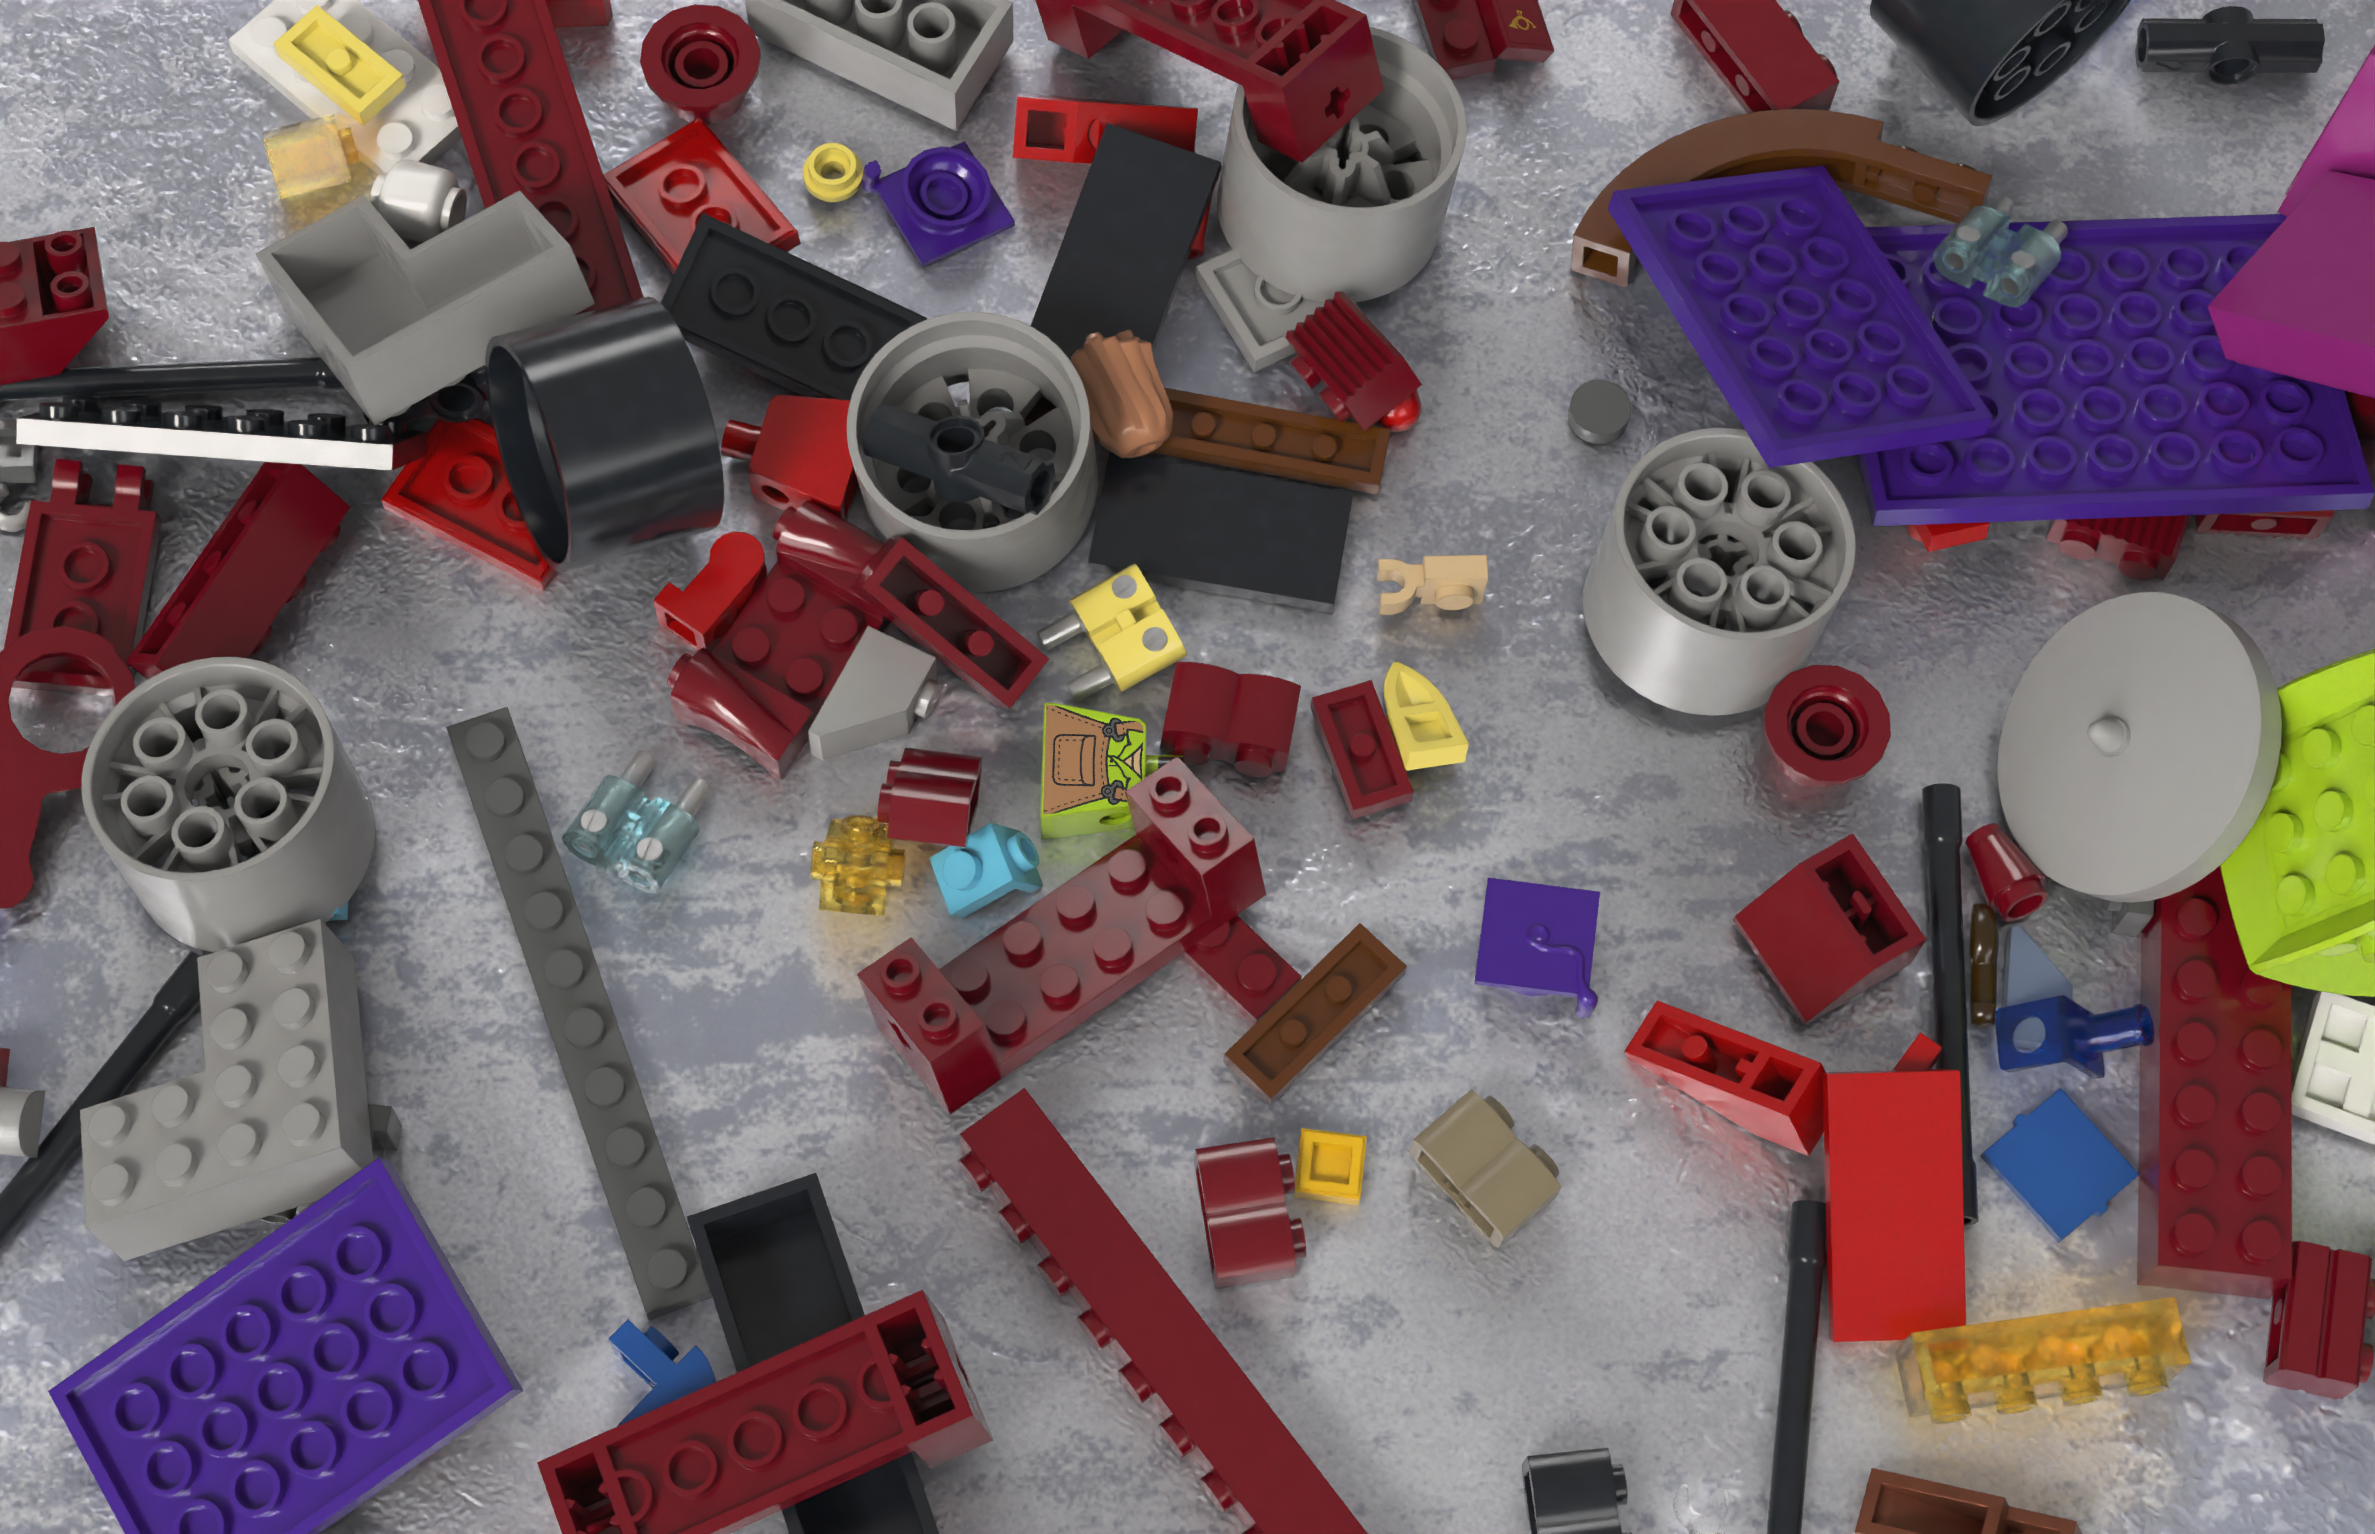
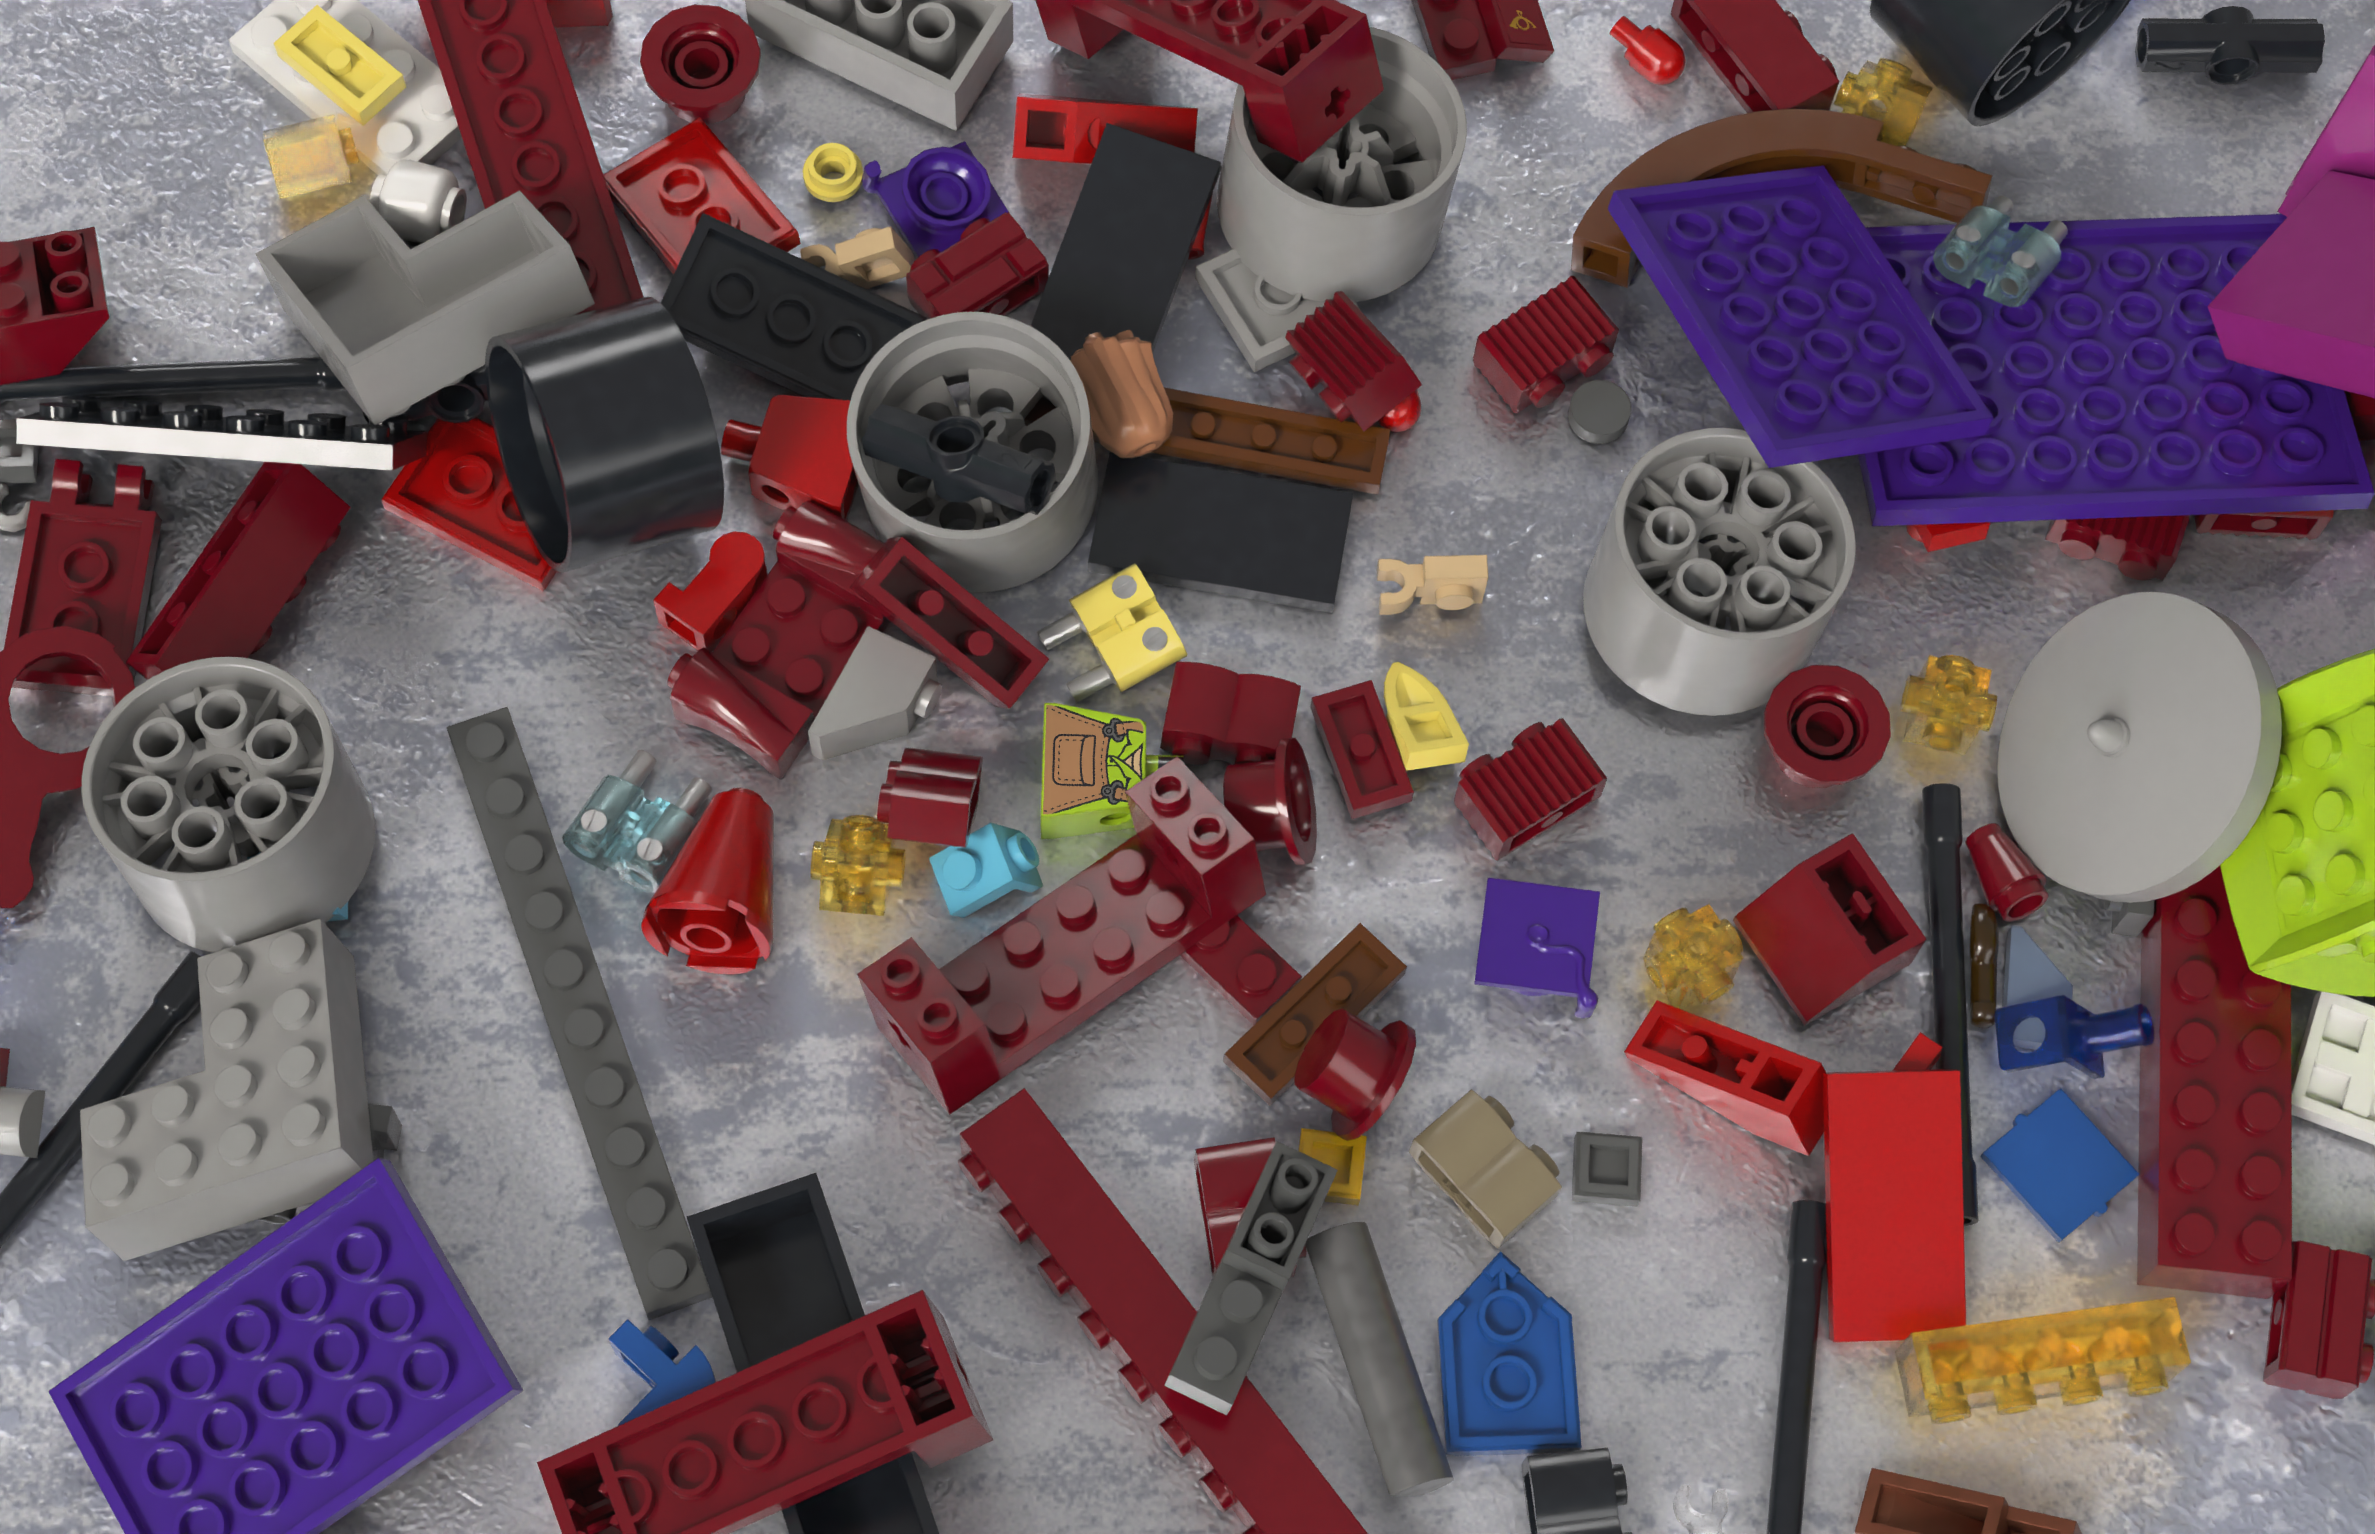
(719, 889): none -> red cone
(866, 260): none -> tan plate
(985, 271): none -> dark red brick
(1251, 1278): none -> dark grey slope
(1275, 801): none -> dark red piece
(1355, 1069): none -> dark red piece
(1378, 1360): none -> flat silver brick
(1507, 1368): none -> blue tile
(1528, 787): none -> dark red brick
(1546, 346): none -> dark red brick
(1607, 1169): none -> dark grey tile
(1650, 52): none -> red cylinder
(1687, 974): none -> clear yellow brick
(1894, 87): none -> clear yellow brick
(1948, 704): none -> clear yellow brick

